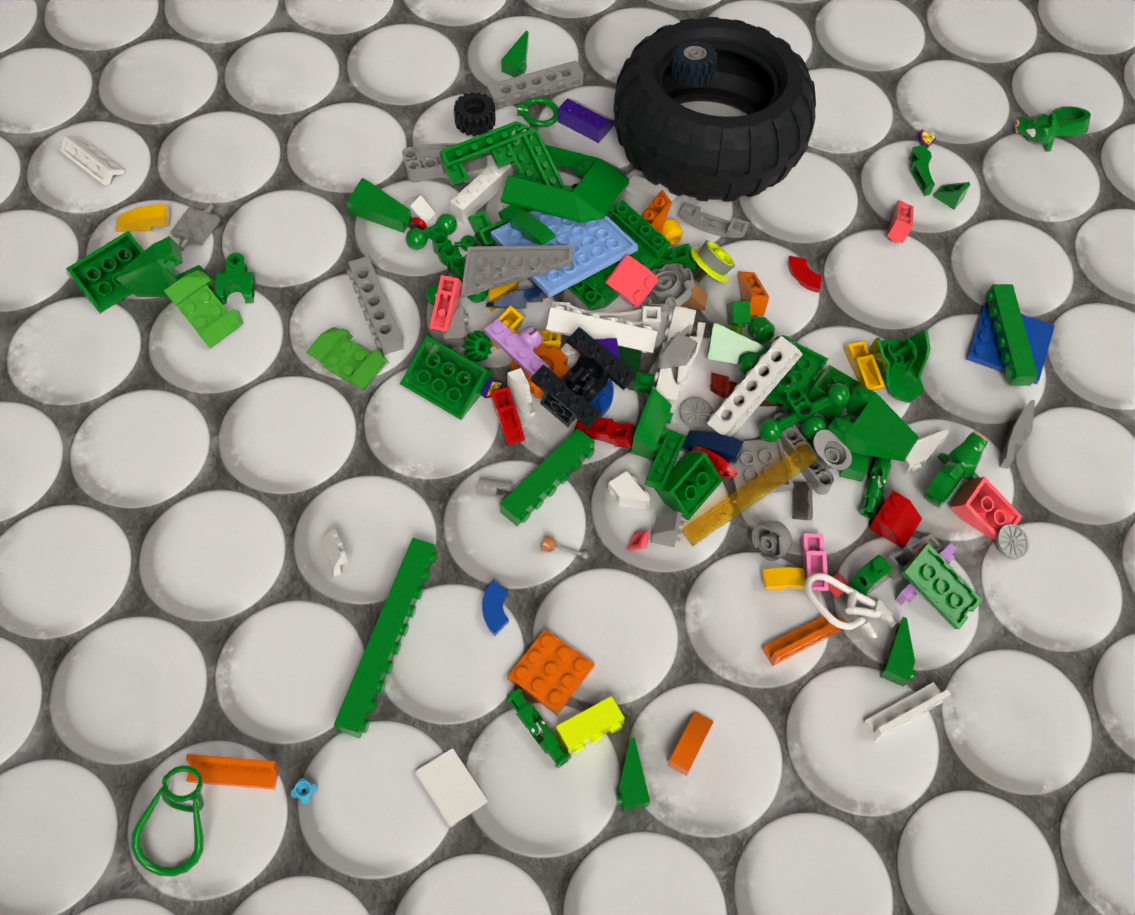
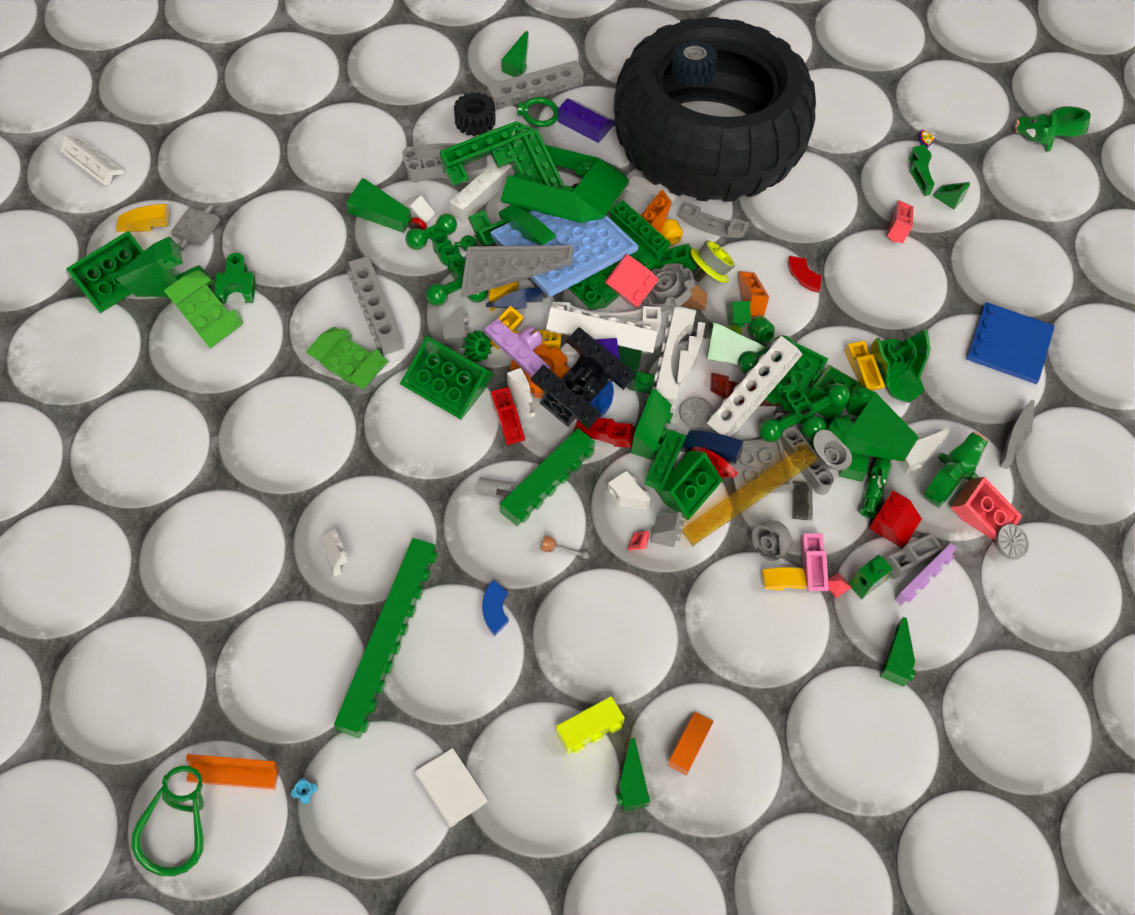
(445, 303): coral slope -> none
(491, 385): tile -> none
(536, 725): green piece -> none
(551, 671): orange plate -> none
(678, 352): light grey slope -> none
(800, 639): orange fence -> none
(878, 608): white piece -> none
(905, 710): white fence -> none
(941, 586): piece -> none
(1011, 335): green brick -> none

